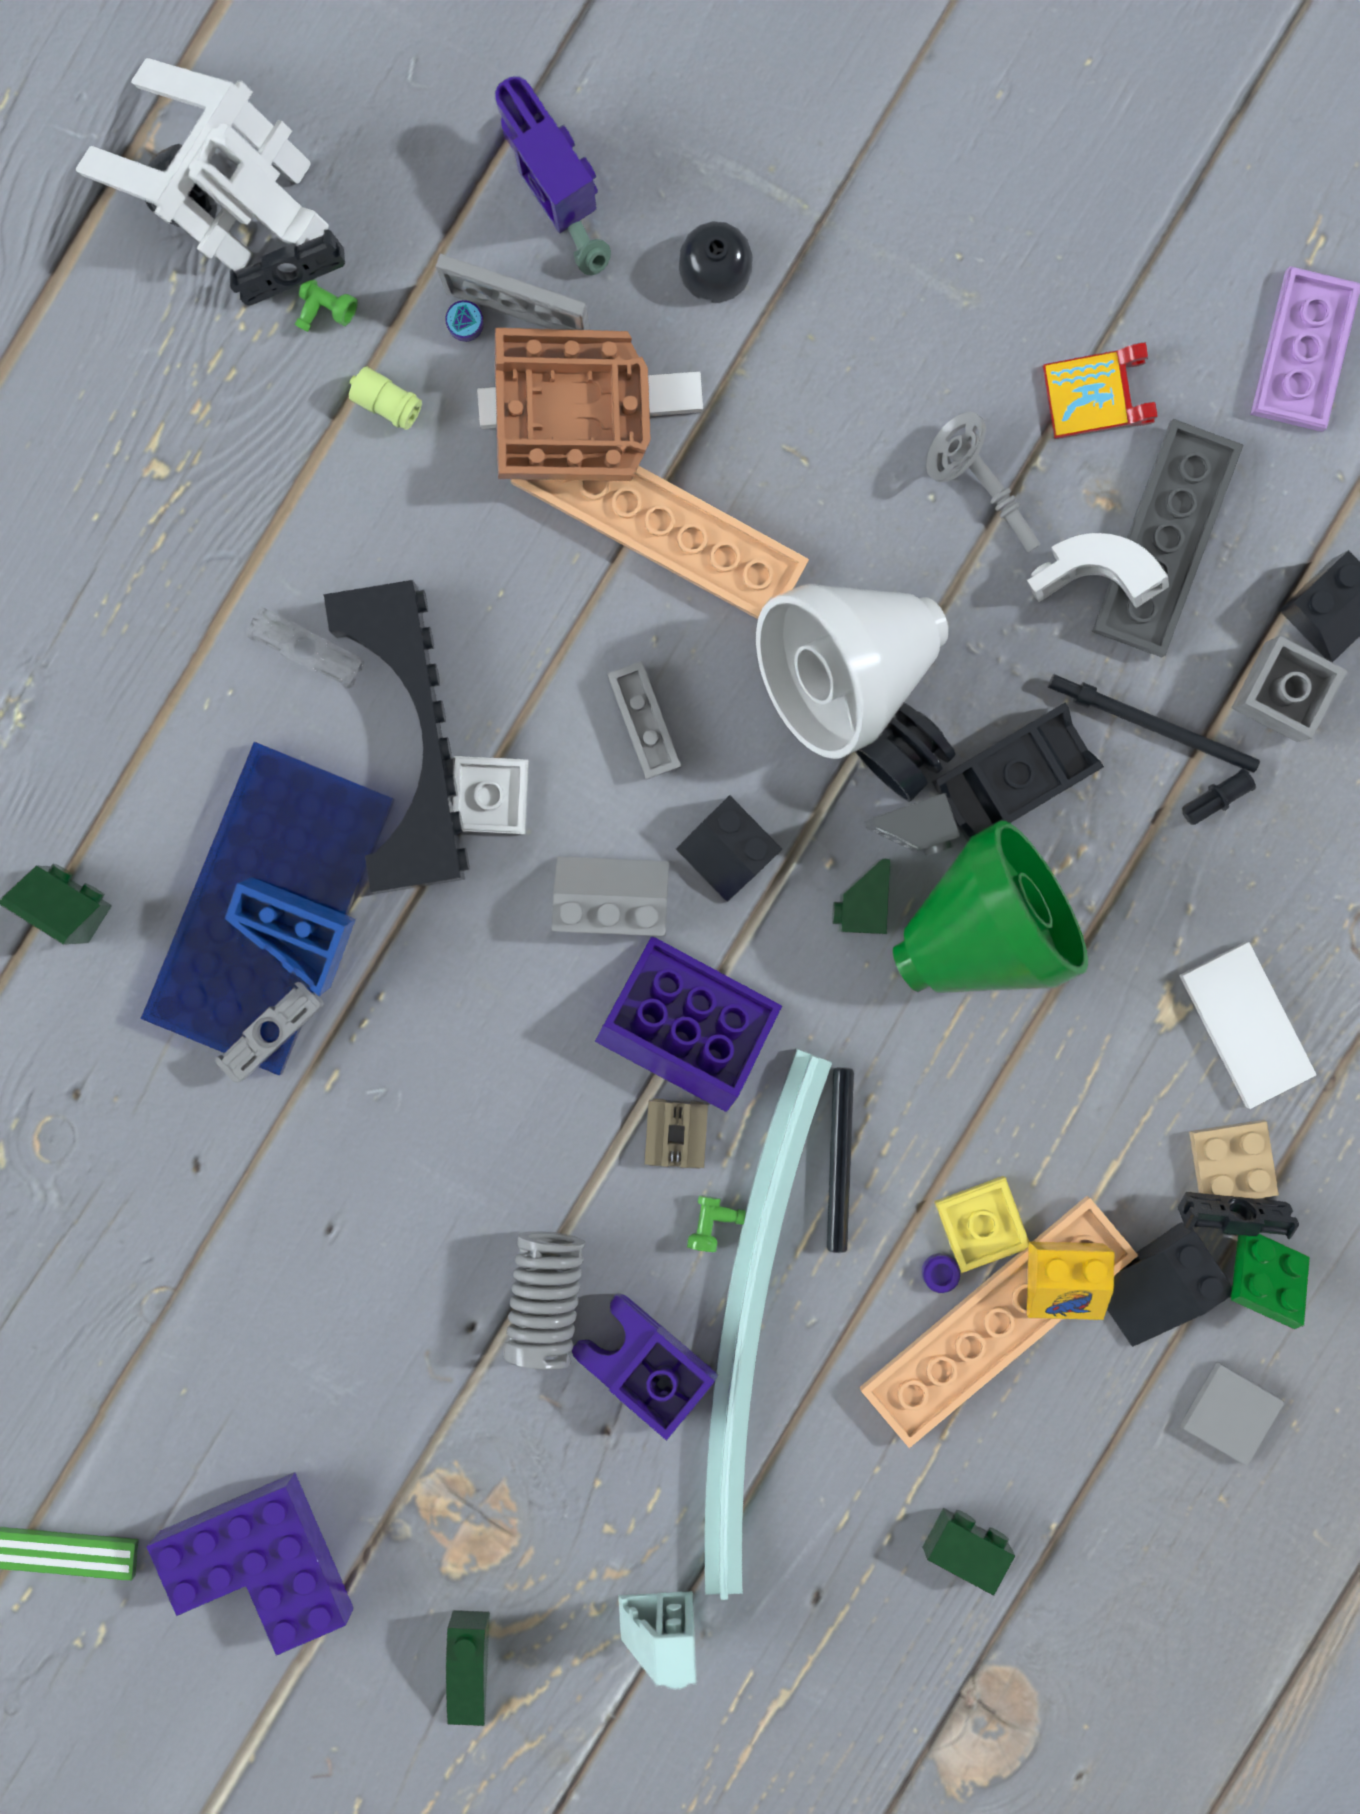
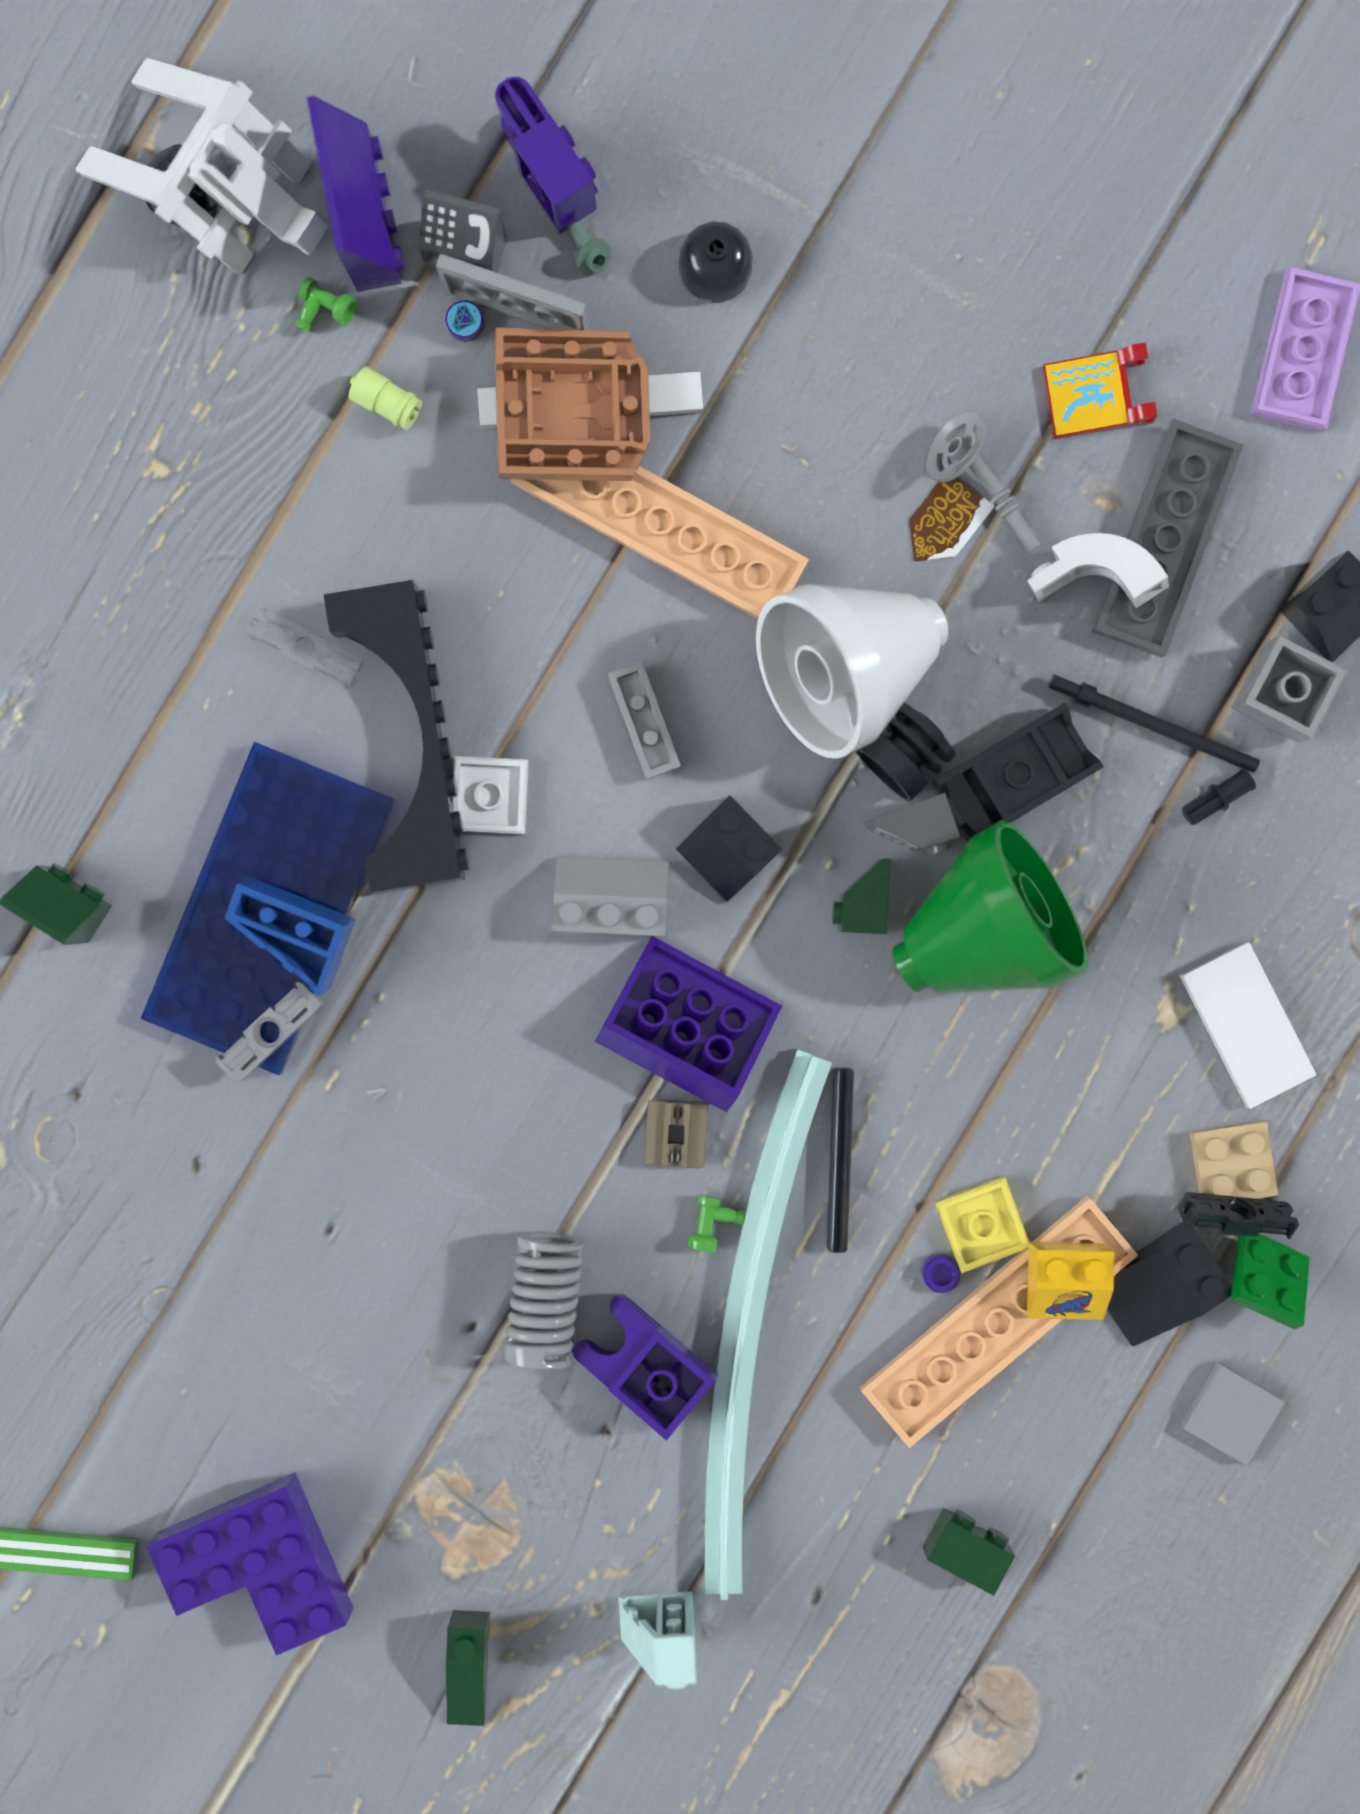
(311, 259): black piece -> none
(356, 196): none -> dark purple slope
(461, 231): none -> dark grey slope
(947, 520): none -> sticker

